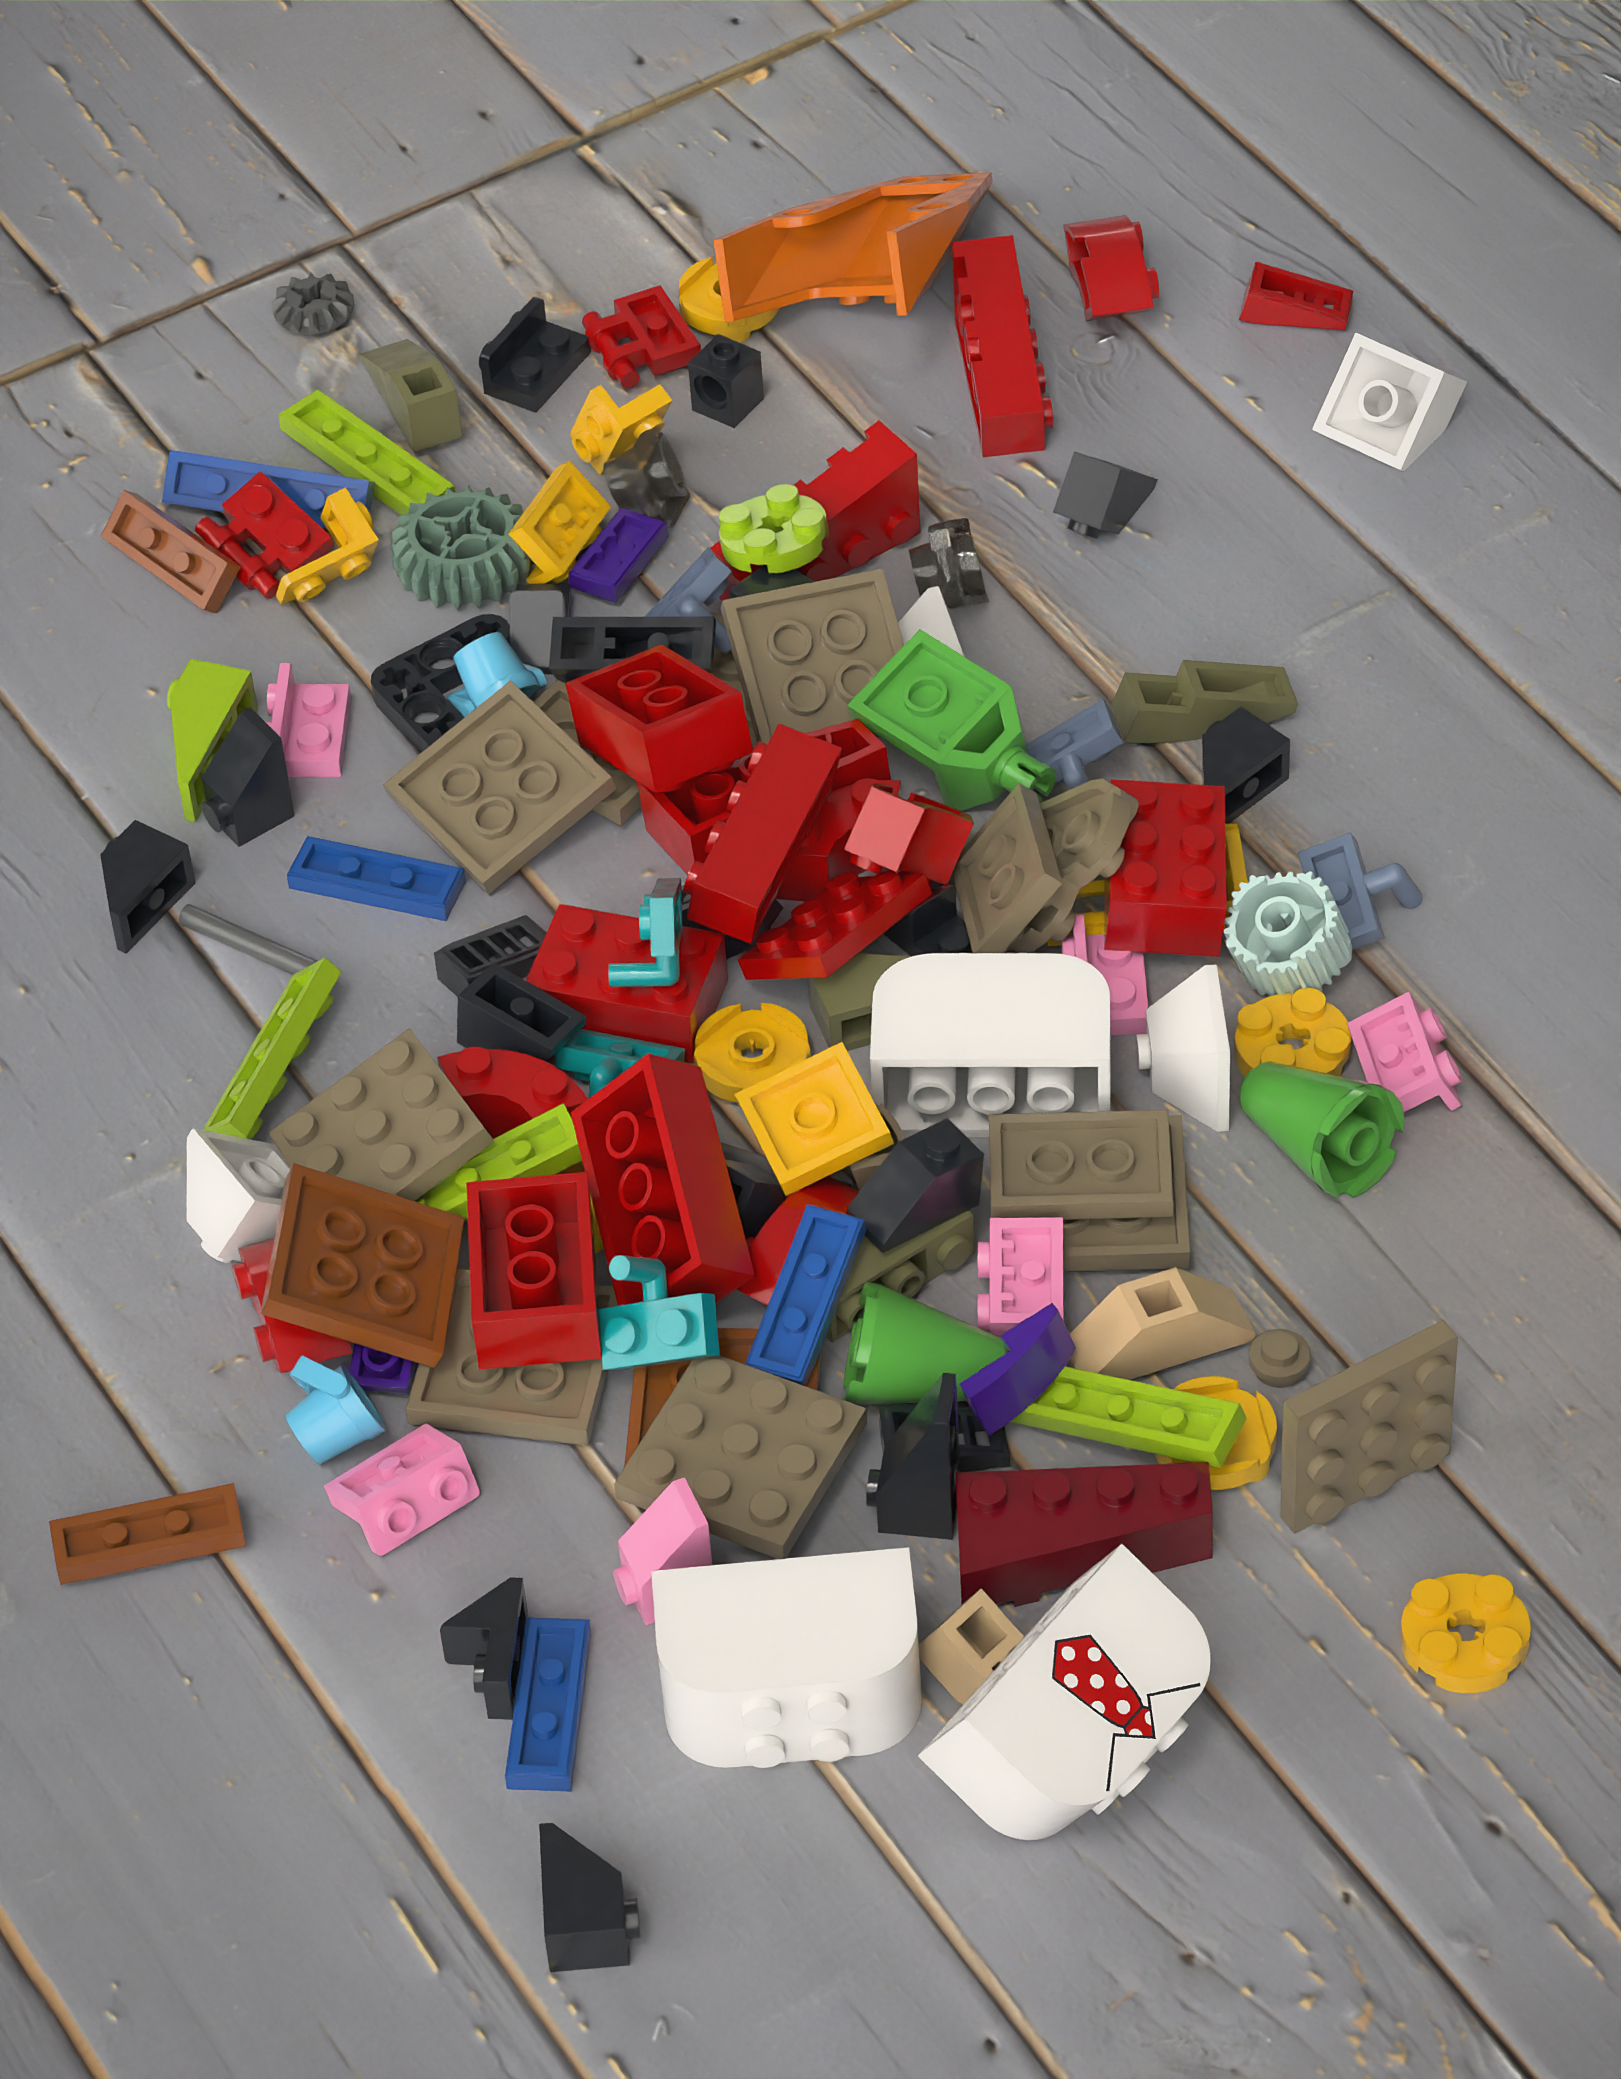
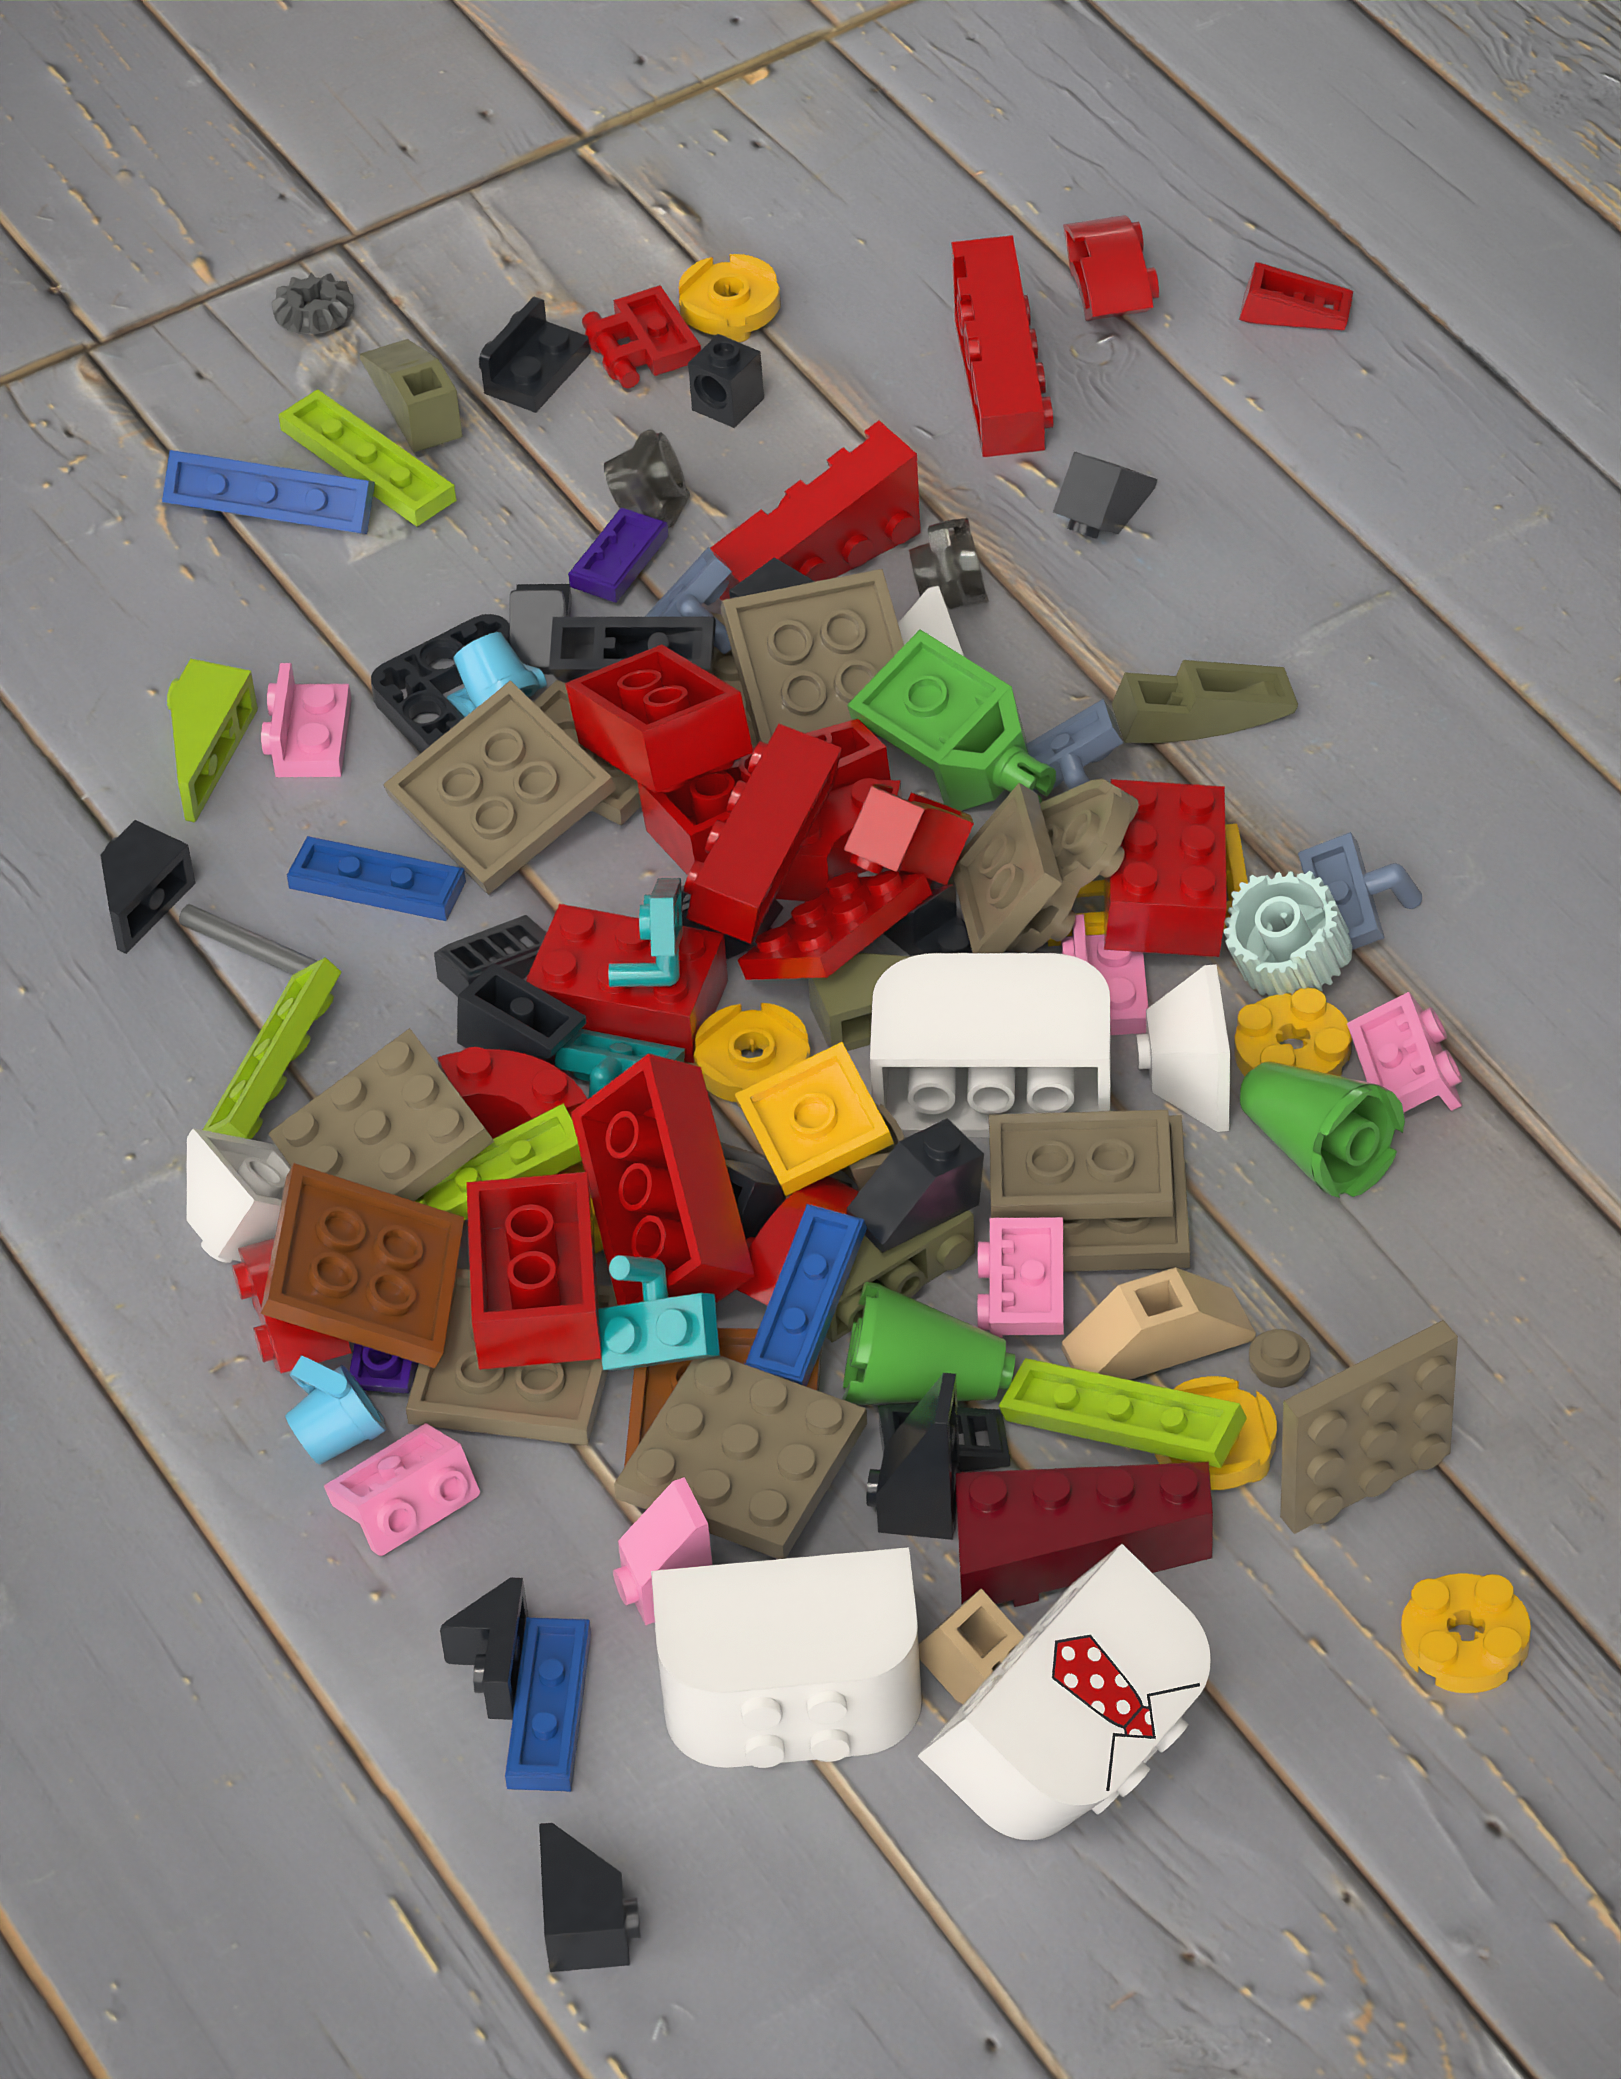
(147, 1533): dark orange plate -> none
(170, 551): plate -> none
(247, 781): black slope -> none
(275, 525): red plate -> none
(352, 532): yellow bracket -> none
(459, 548): sand green gear -> none
(559, 524): yellow bracket -> none
(607, 431): yellow bracket -> none
(773, 530): lime plate -> none
(849, 245): orange windscreen -> none
(1035, 1357): dark purple slope -> none
(1245, 759): black slope -> none
(1388, 403): white slope -> none

